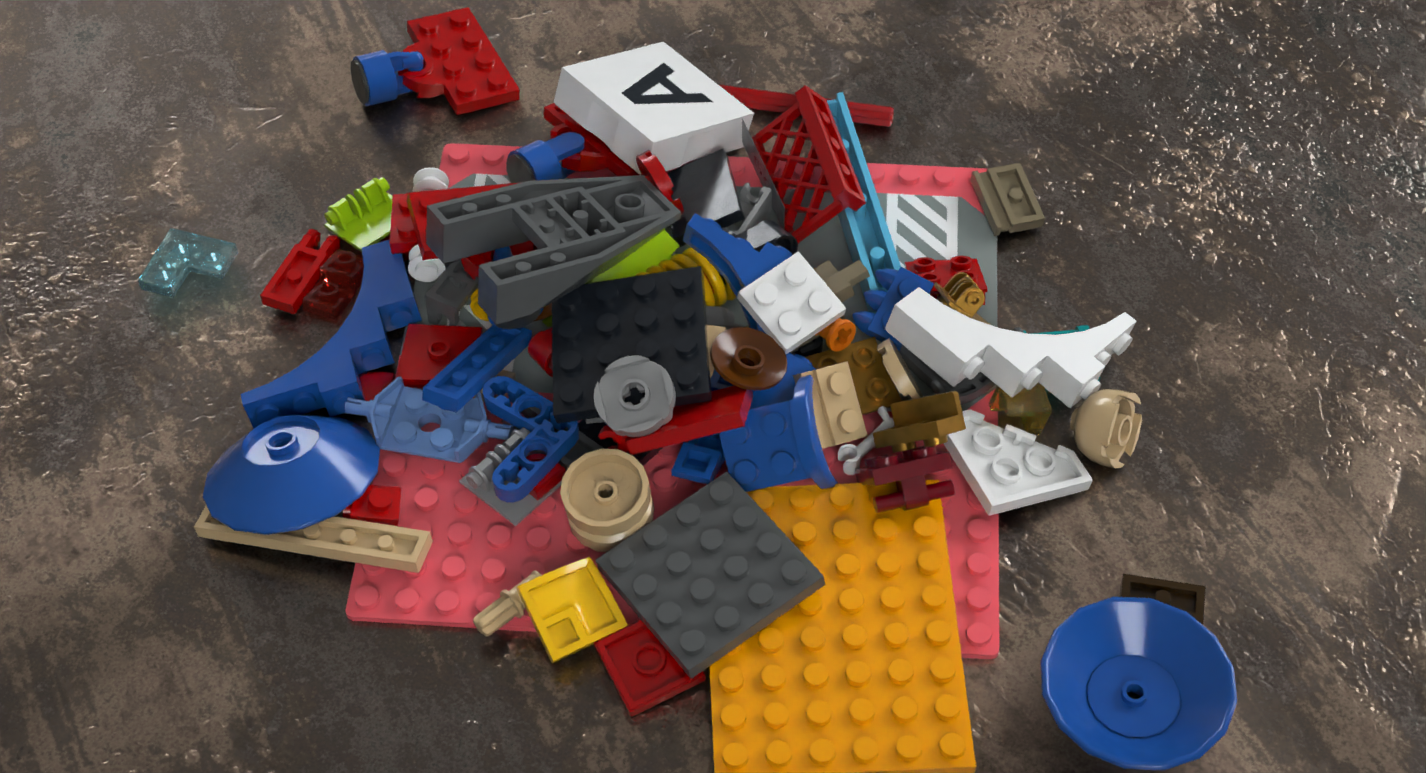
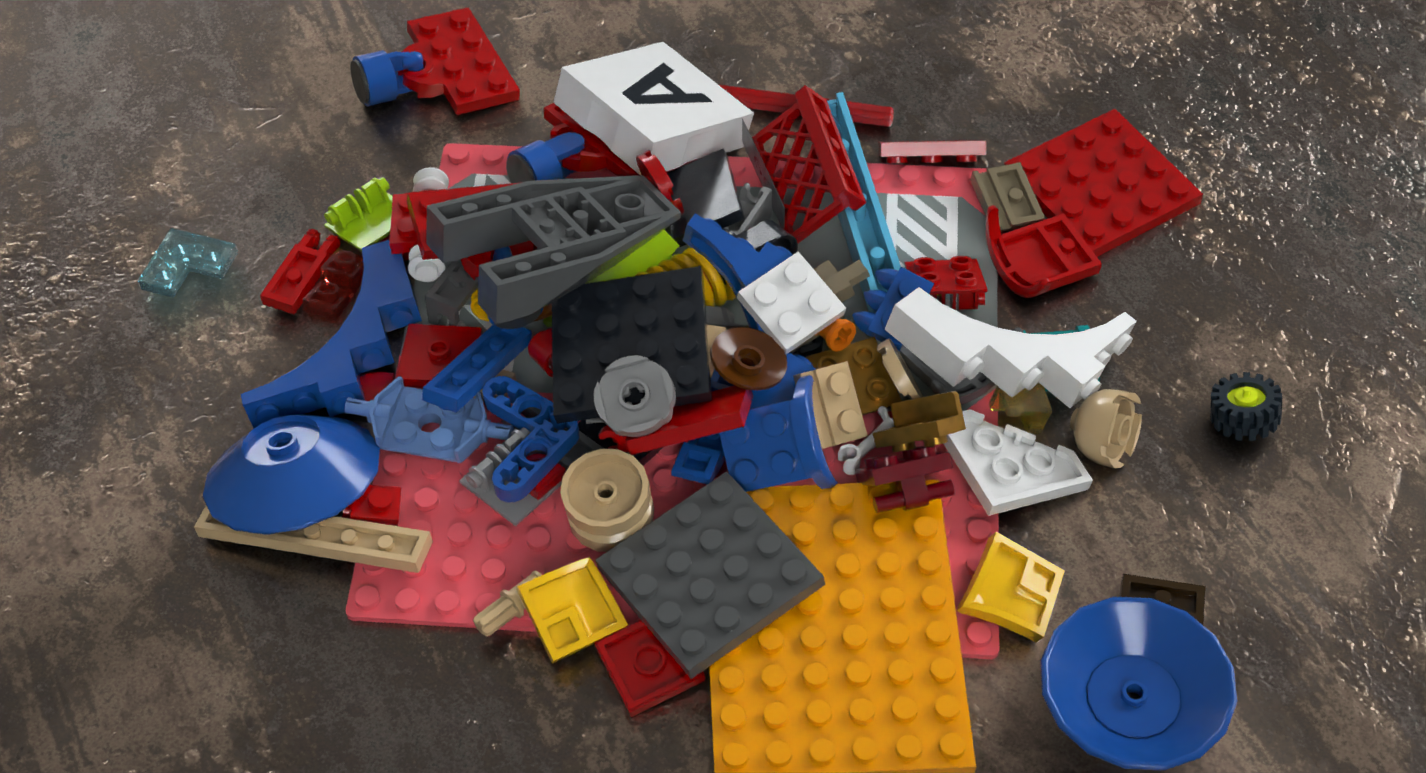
(931, 150): none -> plate
(962, 295): pearl gold hinge -> none
(1012, 588): none -> yellow plate
(1039, 254): none -> red piece
(1107, 181): none -> red plate
(1246, 406): none -> black wheel

